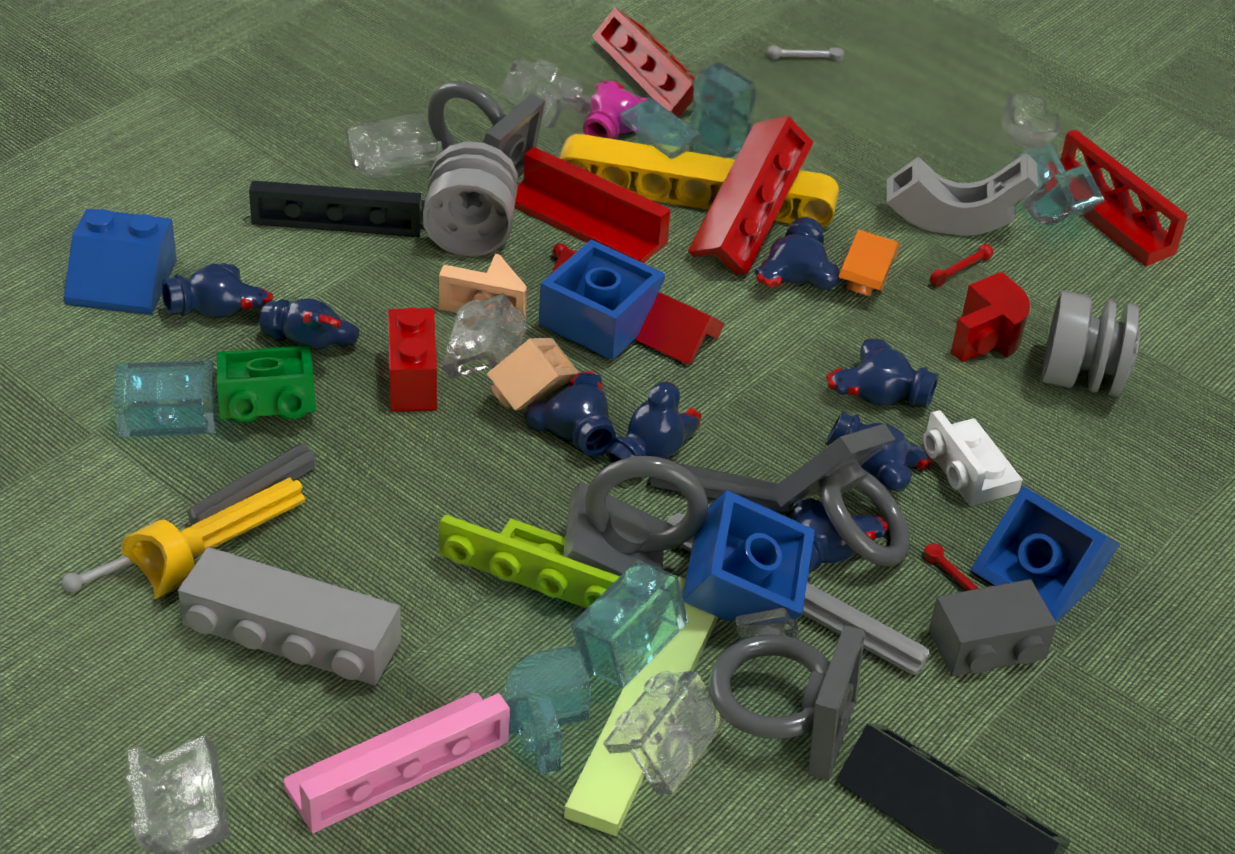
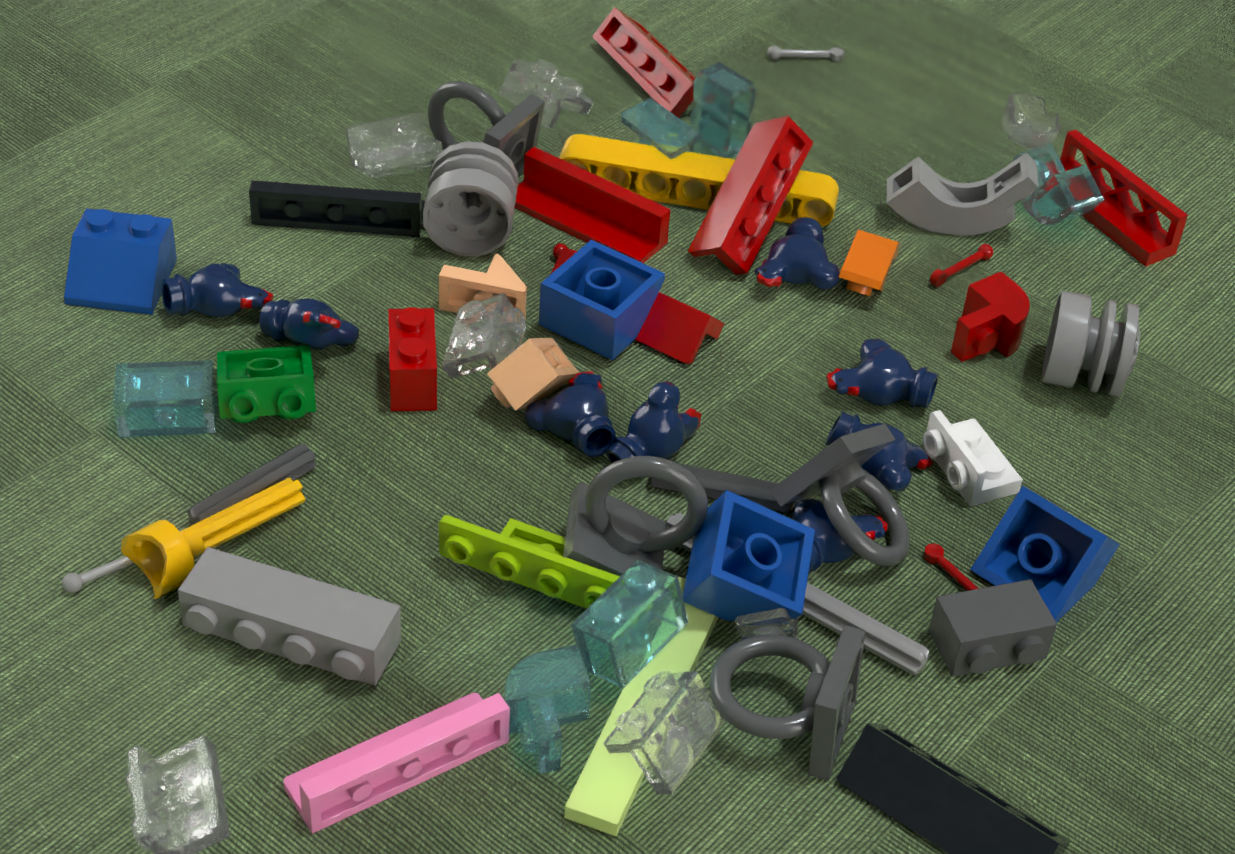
(606, 110): dark pink animal -> none

